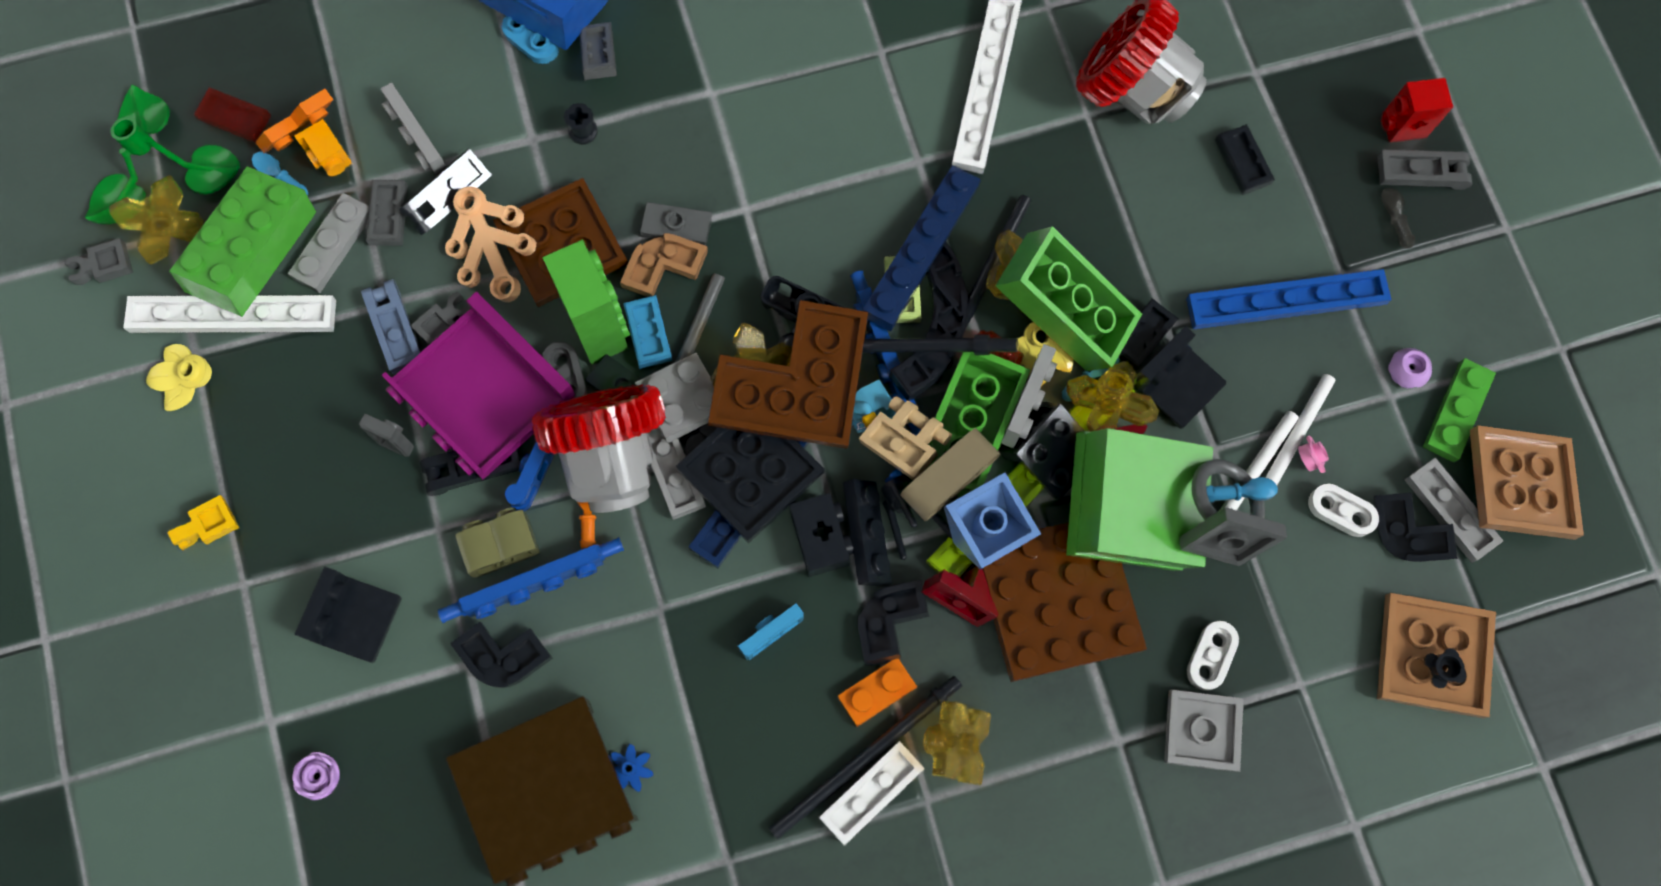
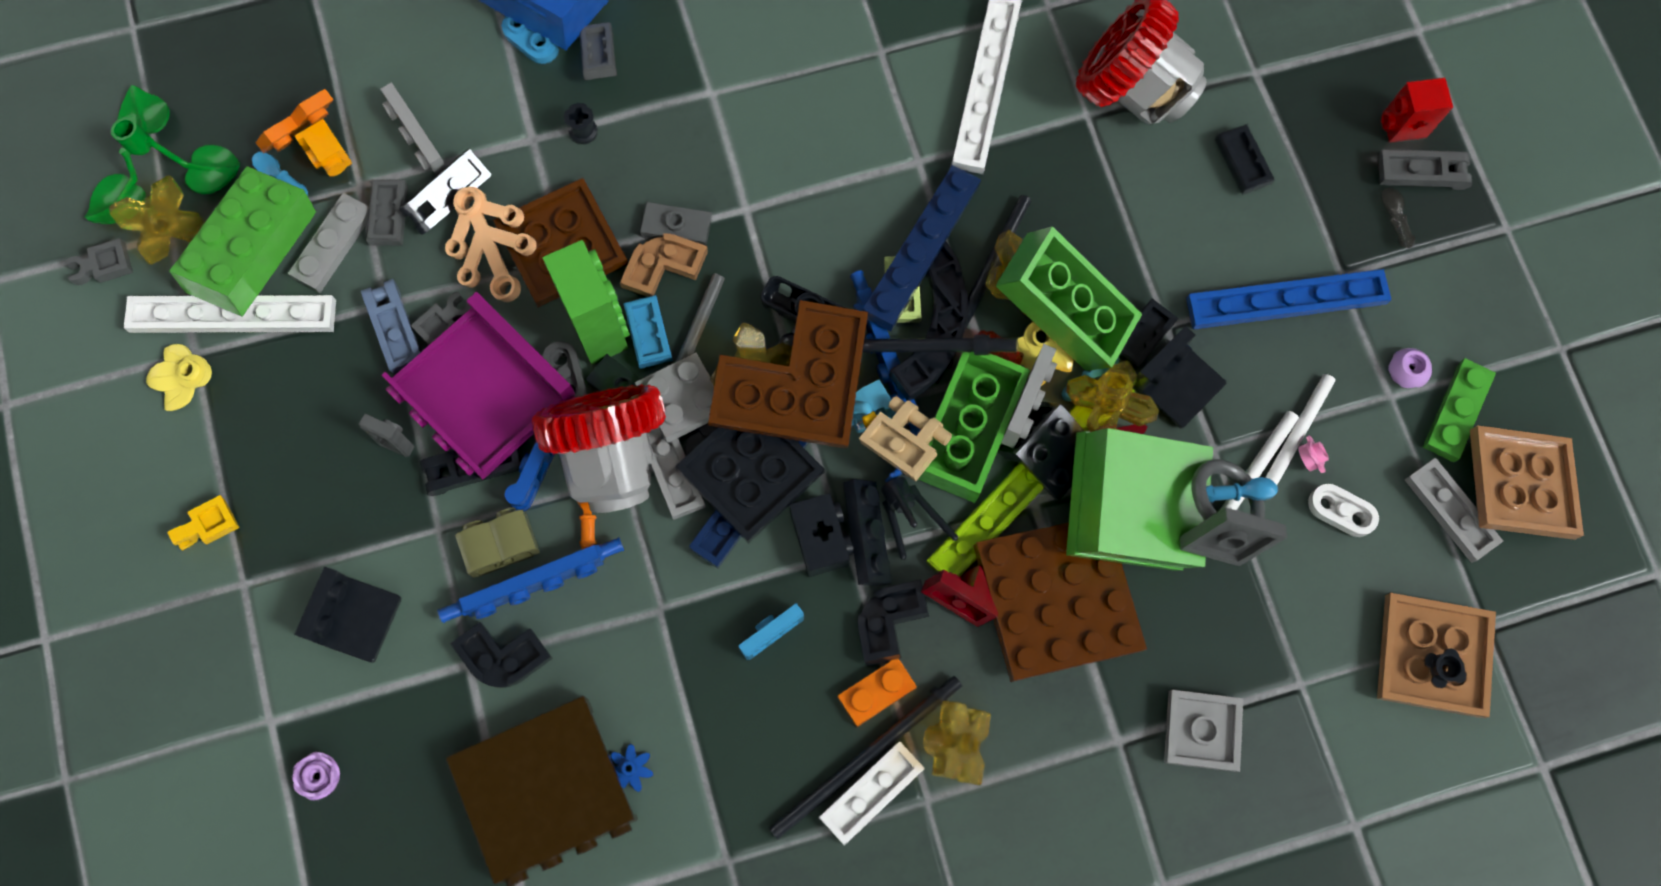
(232, 114): clear red plate -> none
(950, 474): dark tan beam -> none
(990, 521): medium blue slope -> none
(1212, 657): white plate -> none
(1407, 541): black plate -> none

